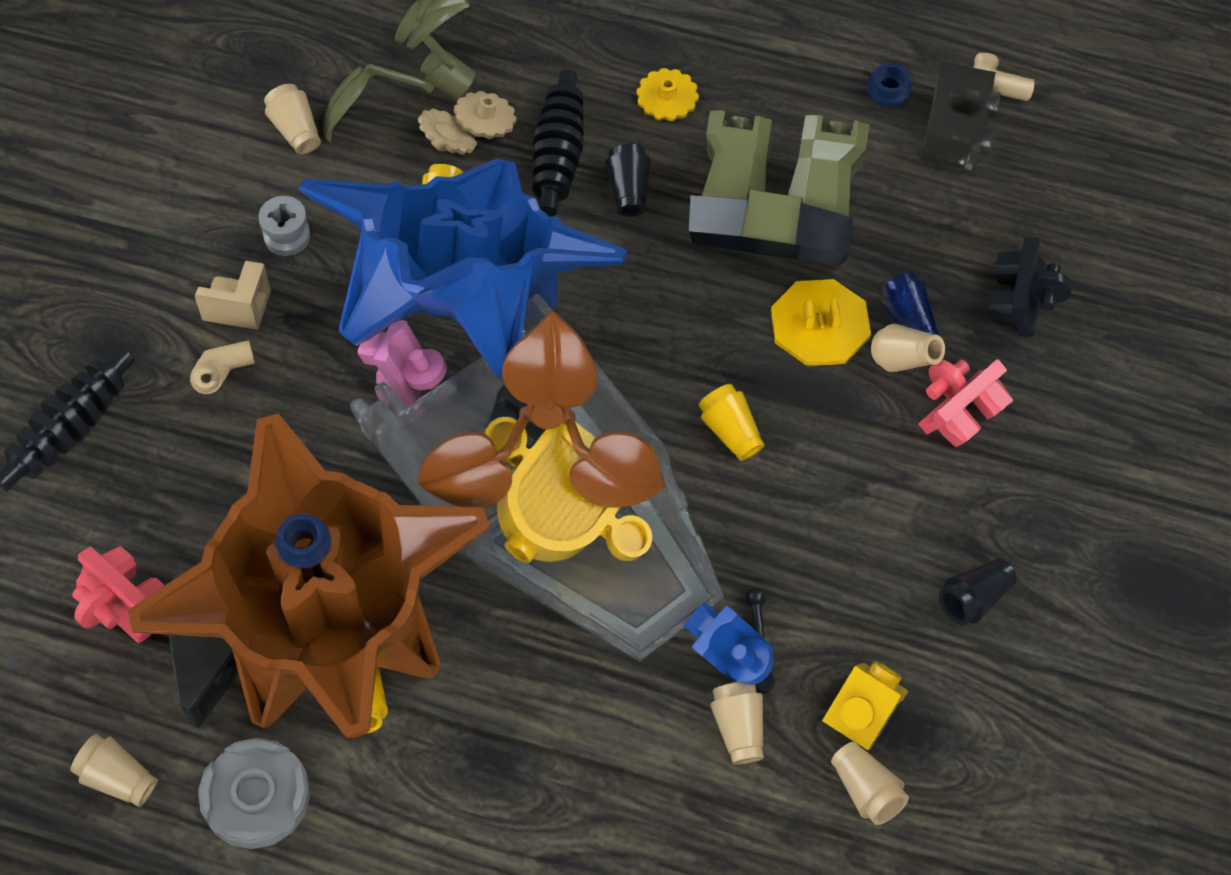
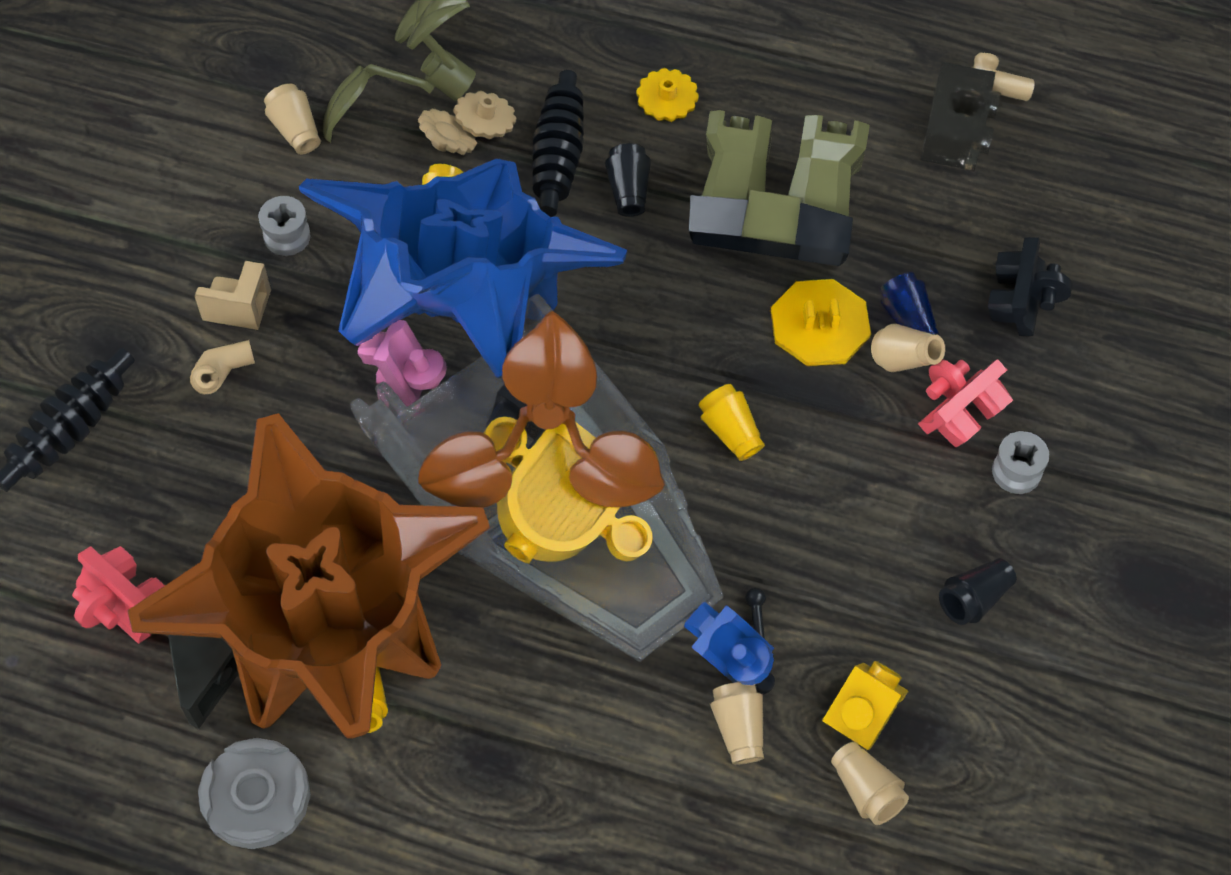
(112, 770): tan cone -> none
(297, 528): dark blue plate -> none
(889, 85): dark blue plate -> none
(1014, 474): none -> light grey wheel

